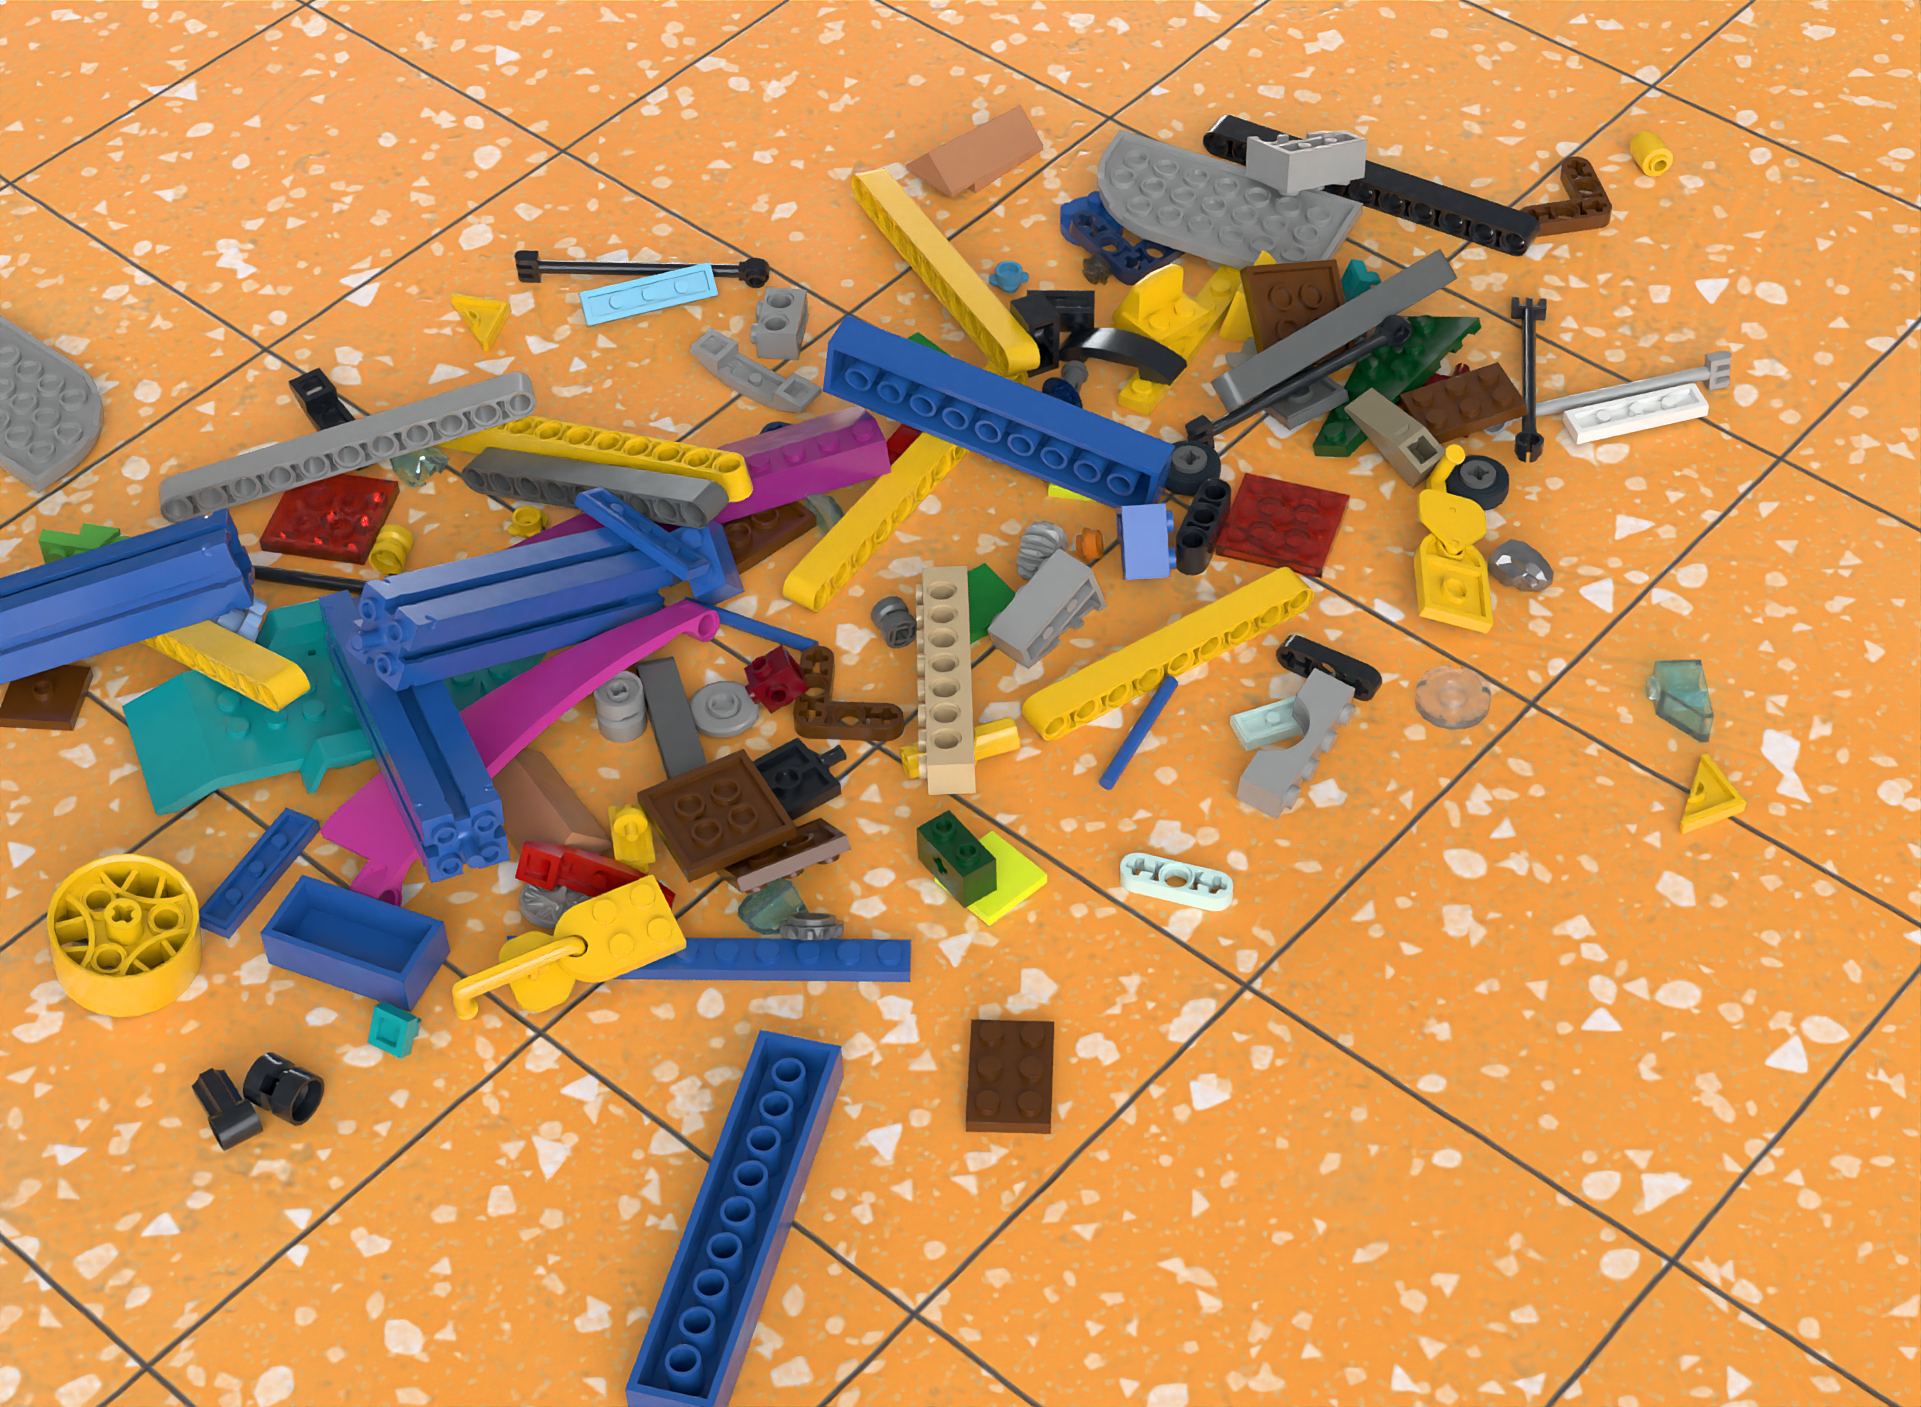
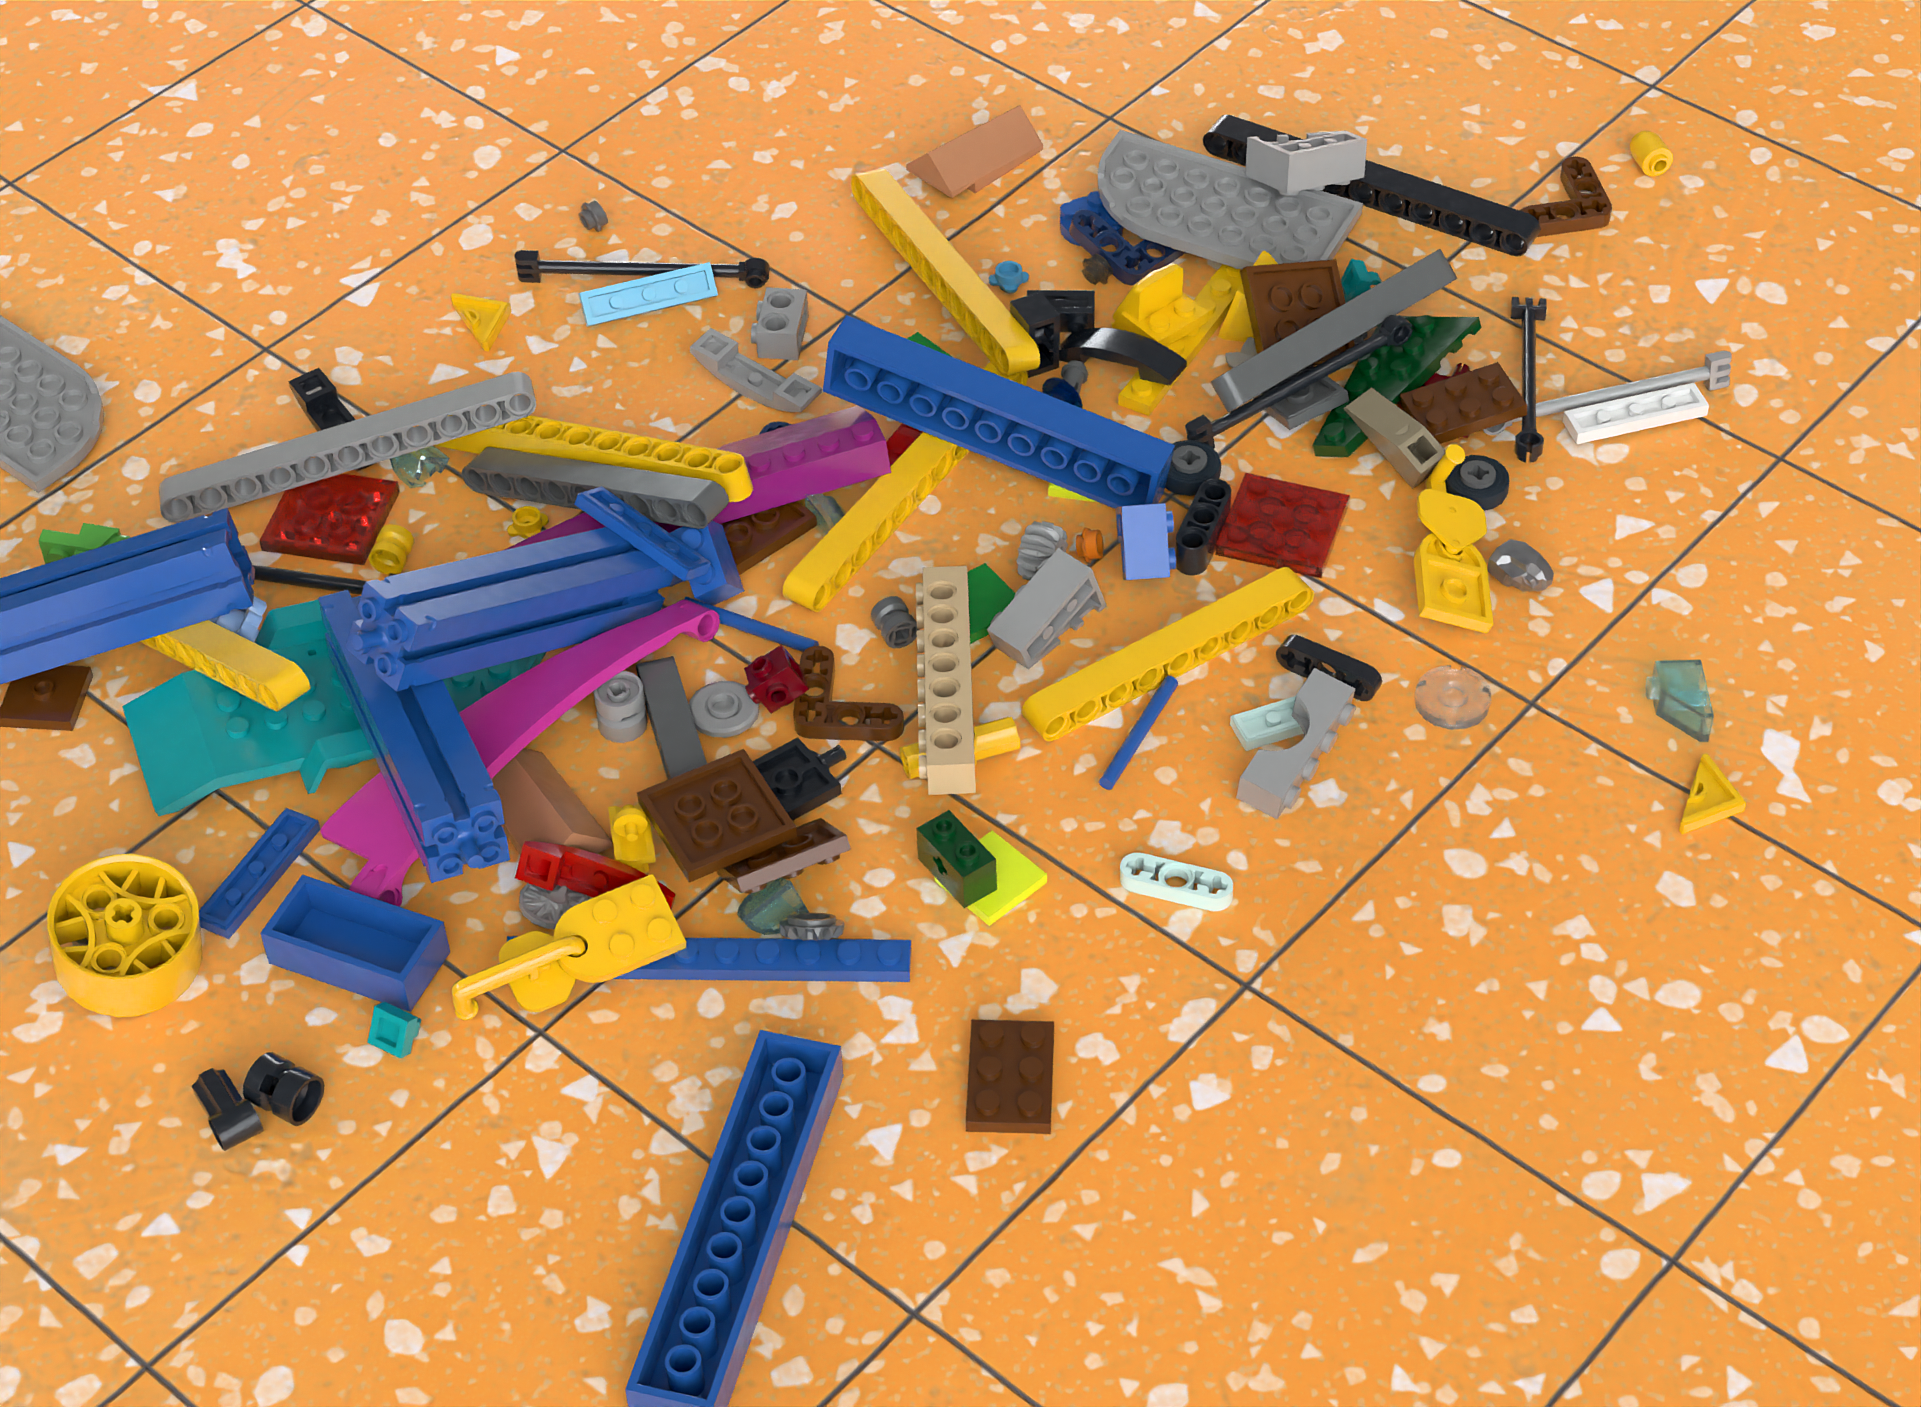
(593, 216): none -> dark grey plate

